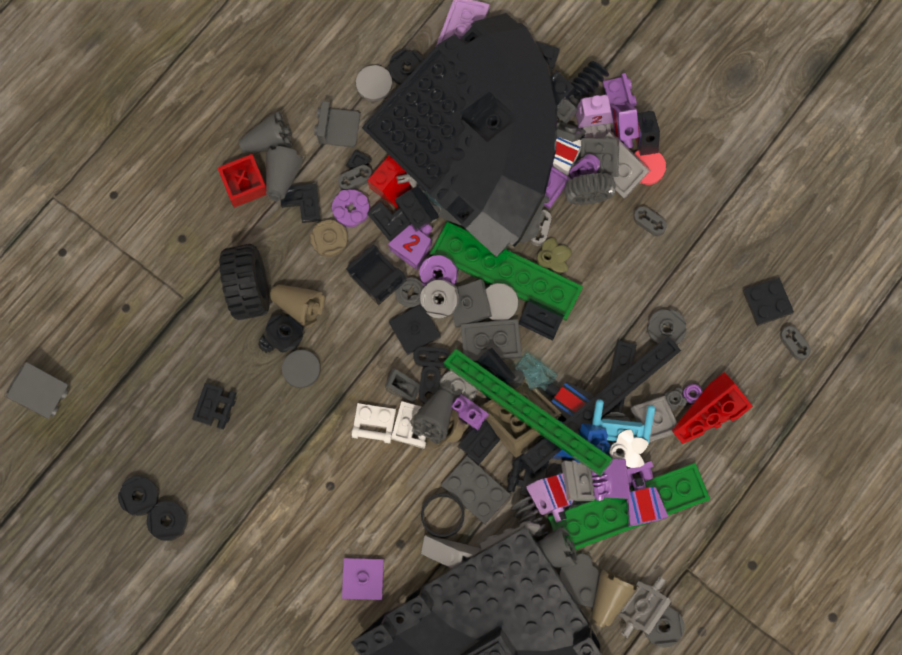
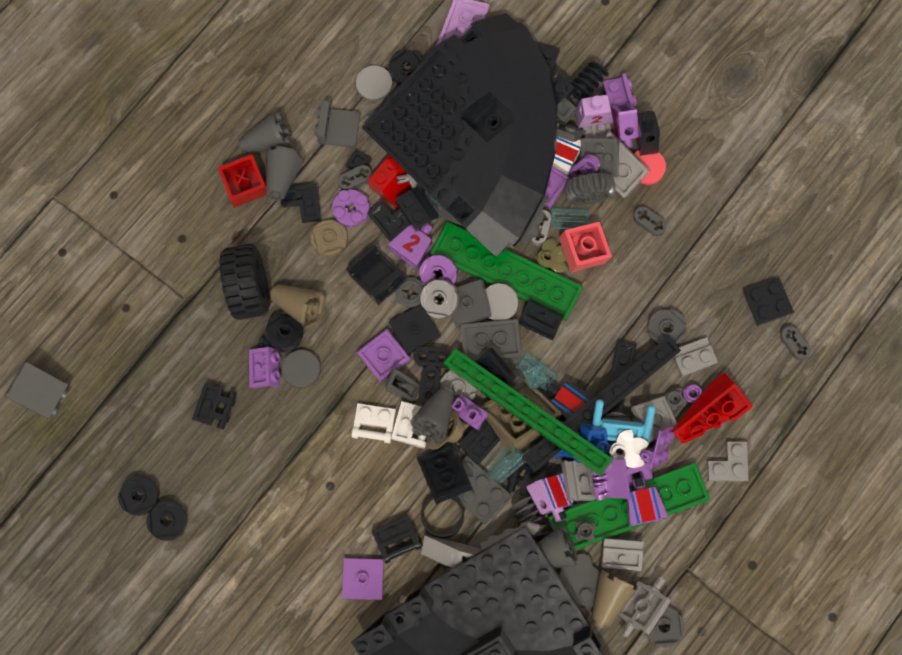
(264, 368): none -> medium lavender bracket
(383, 355): none -> medium lavender plate
(395, 532): none -> black plate
(444, 473): none -> black plate
(507, 466): none -> clear light blue tile
(569, 219): none -> clear light blue tile
(585, 247): none -> coral brick
(590, 527): none -> dark grey plate
(622, 554): none -> light grey plate
(659, 453): none -> medium lavender hinge
(695, 357): none -> light grey plate
(733, 469): none -> light grey plate

